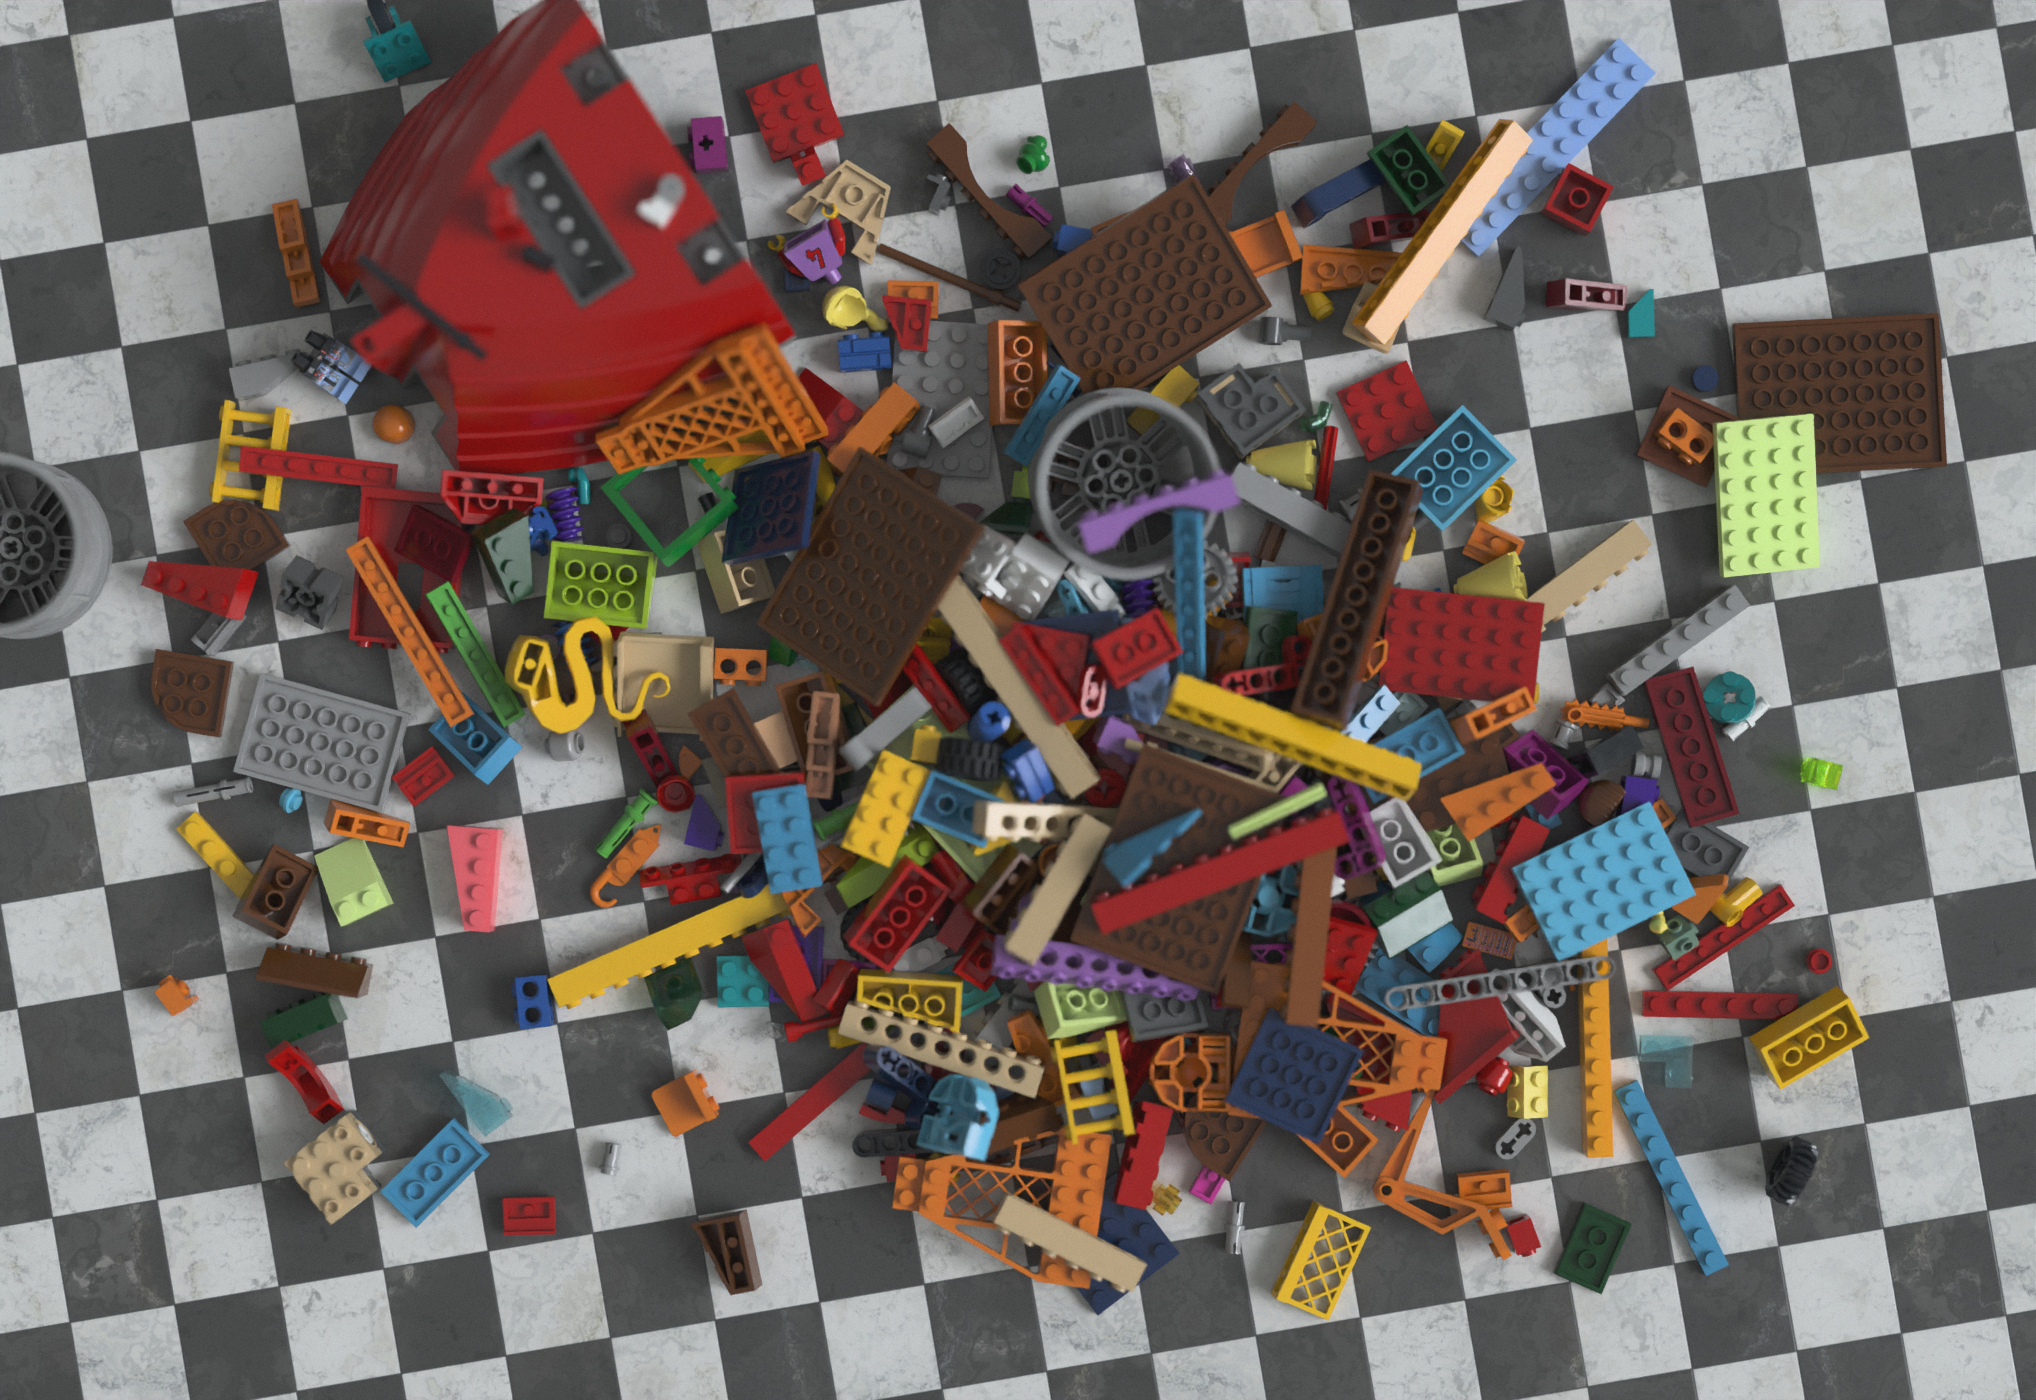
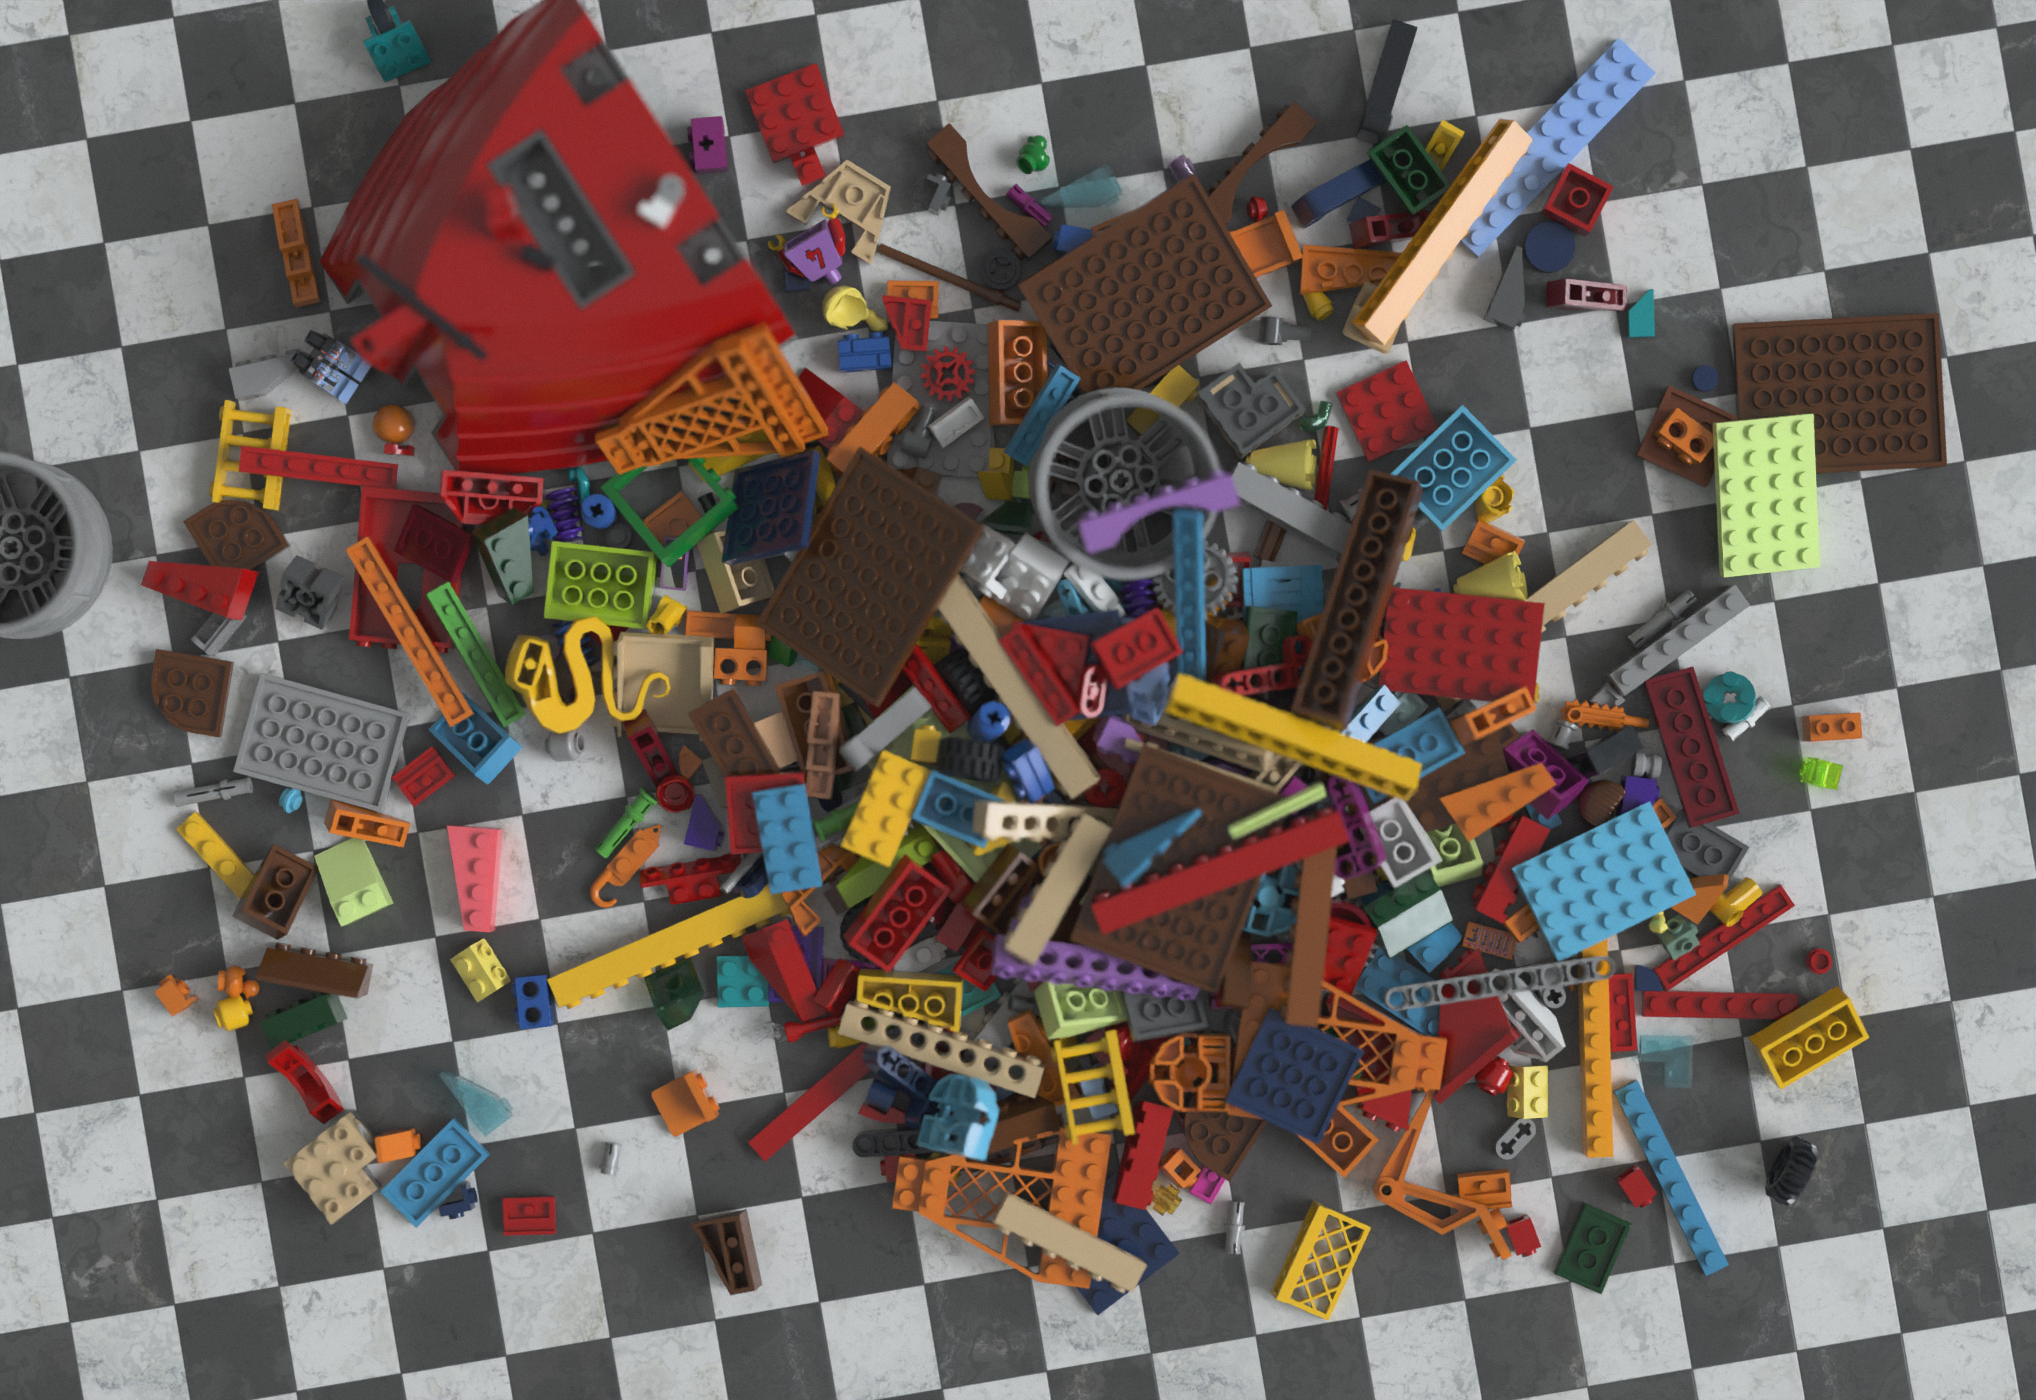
(231, 982): none -> orange animal
(232, 1013): none -> yellow head
(397, 1144): none -> orange slope
(399, 450): none -> red tile
(457, 1208): none -> dark blue bracket
(480, 970): none -> light yellow bracket
(603, 503): none -> blue piece
(667, 614): none -> yellow piece
(673, 517): none -> orange tile
(676, 575): none -> slope
(710, 624): none -> orange tile
(748, 634): none -> orange brick
(957, 382): none -> red gear
(998, 480): none -> yellow slope
(1089, 191): none -> clear light blue slope
(1188, 1171): none -> orange brick
(1257, 208): none -> red plate
(1362, 209): none -> dark blue tile
(1385, 86): none -> black beam
(1549, 247): none -> dark blue tile
(1622, 1013): none -> red plate
(1636, 1187): none -> red brick
(1646, 979): none -> dark blue tile
(1662, 618): none -> light grey pin
(1832, 727): none -> orange brick

